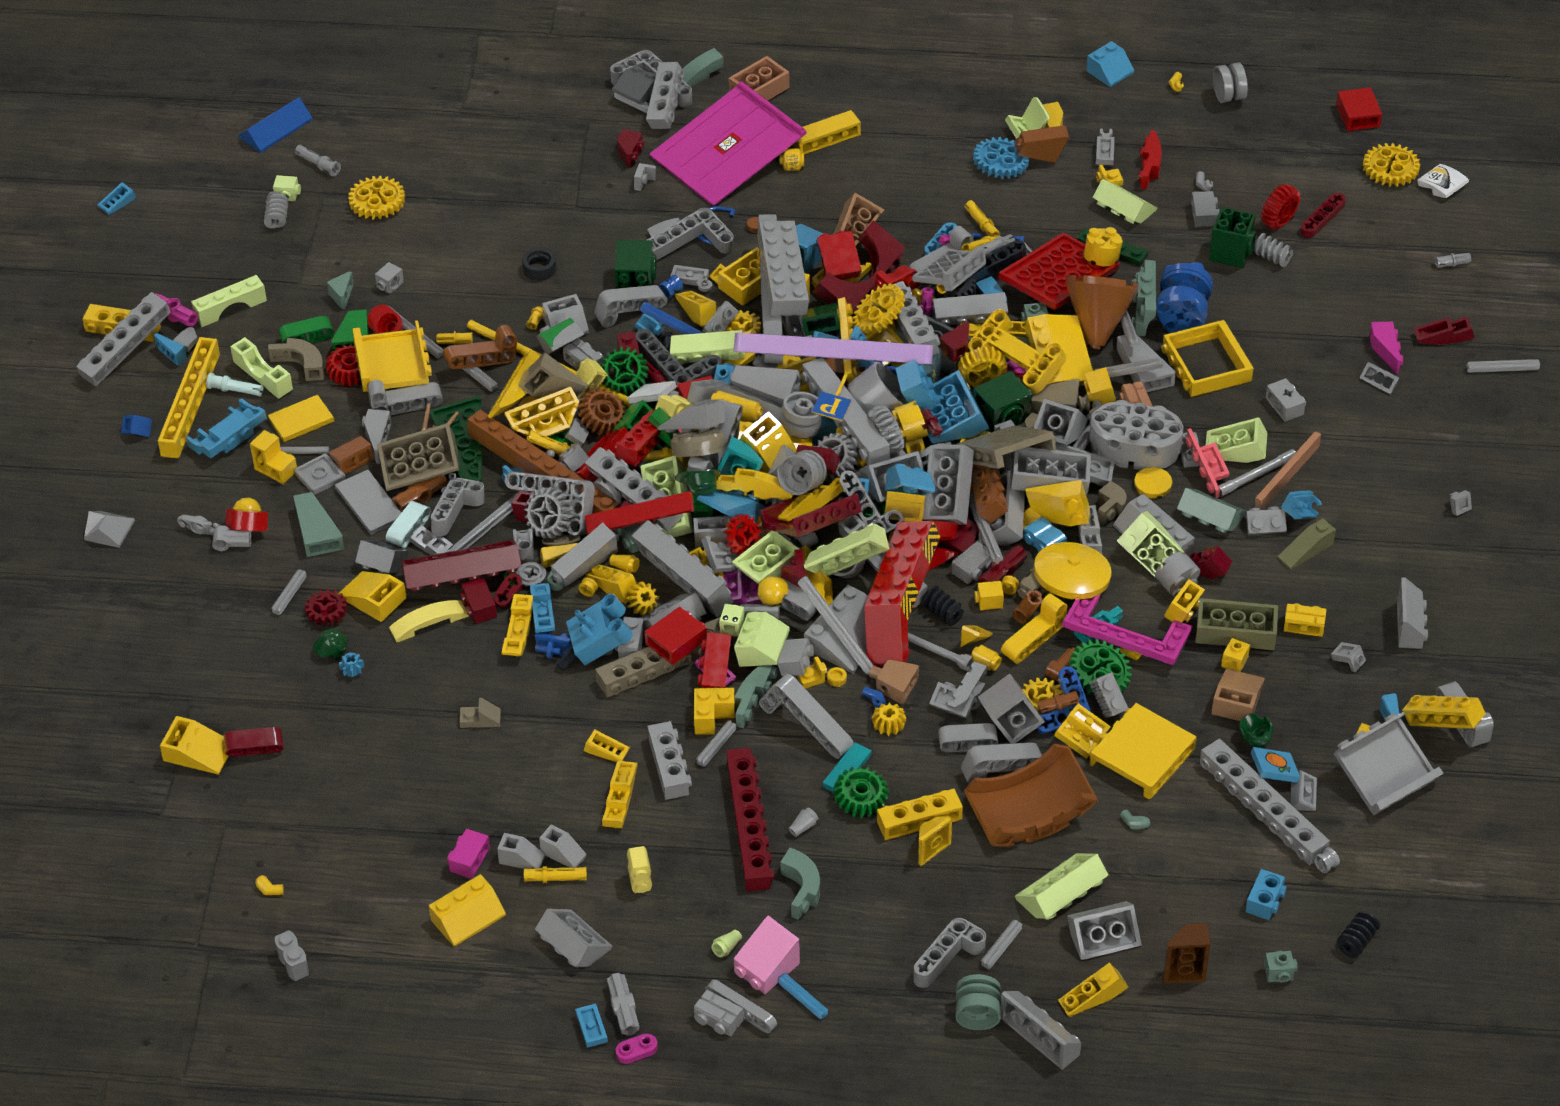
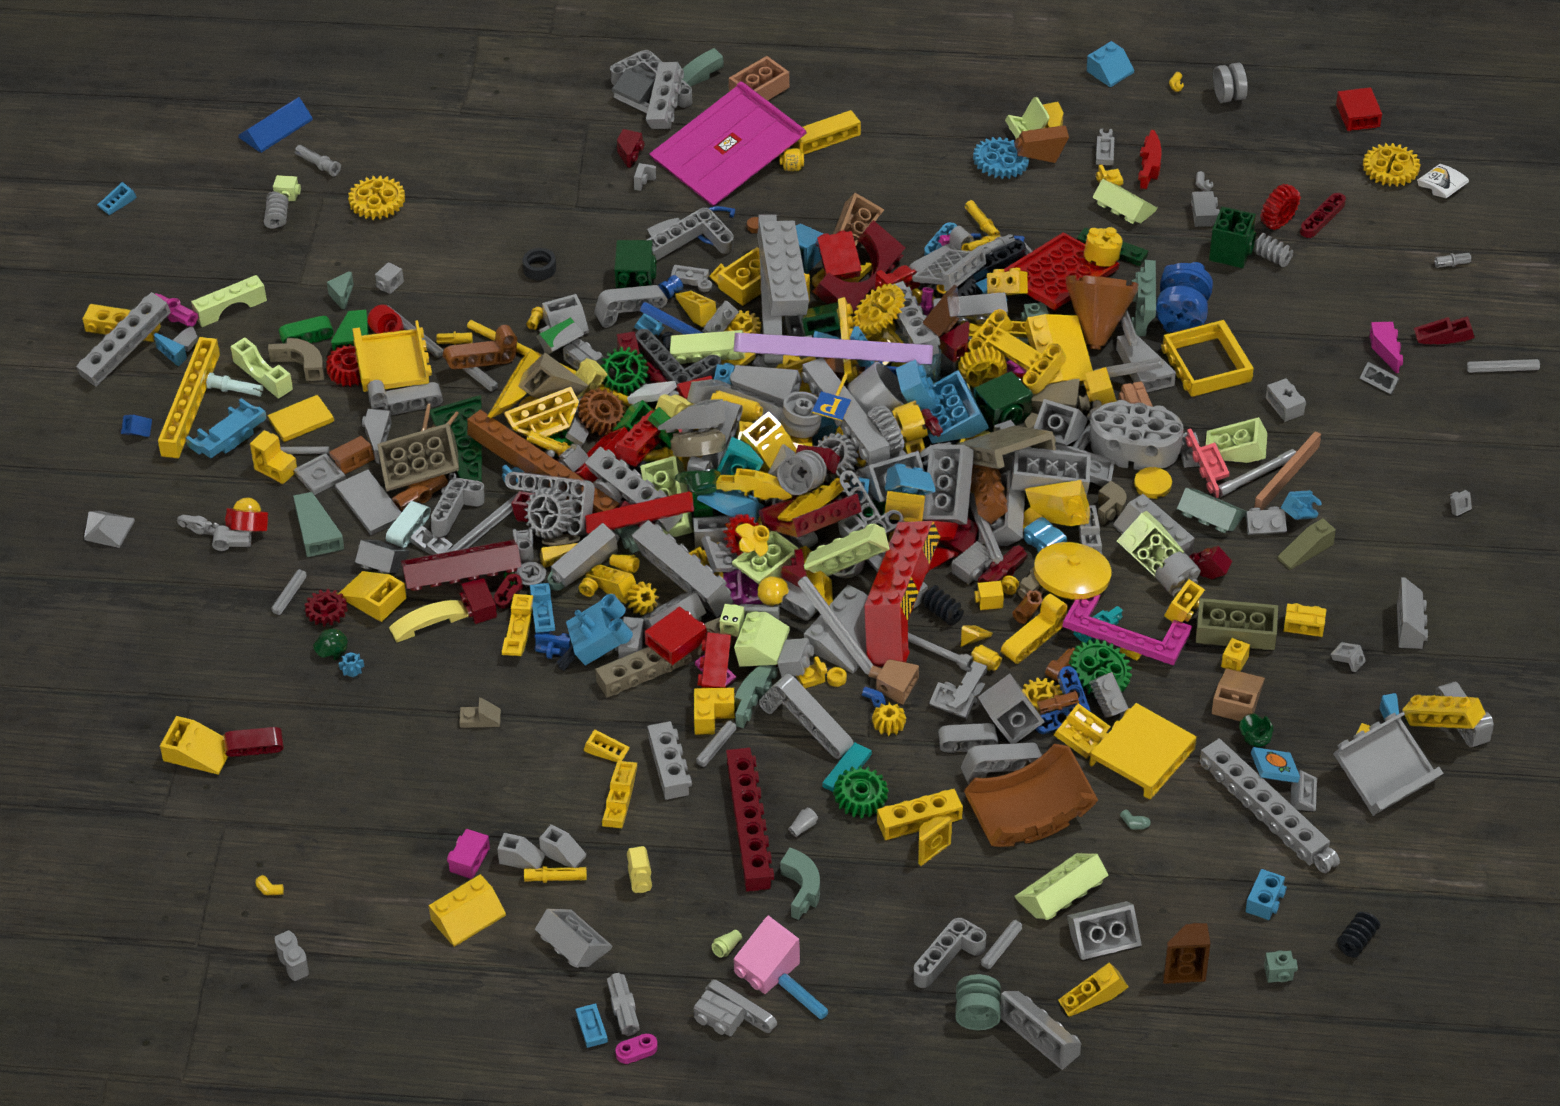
(751, 540): none -> yellow plate
(945, 313): none -> reddish brown slope
(1009, 282): none -> yellow brick

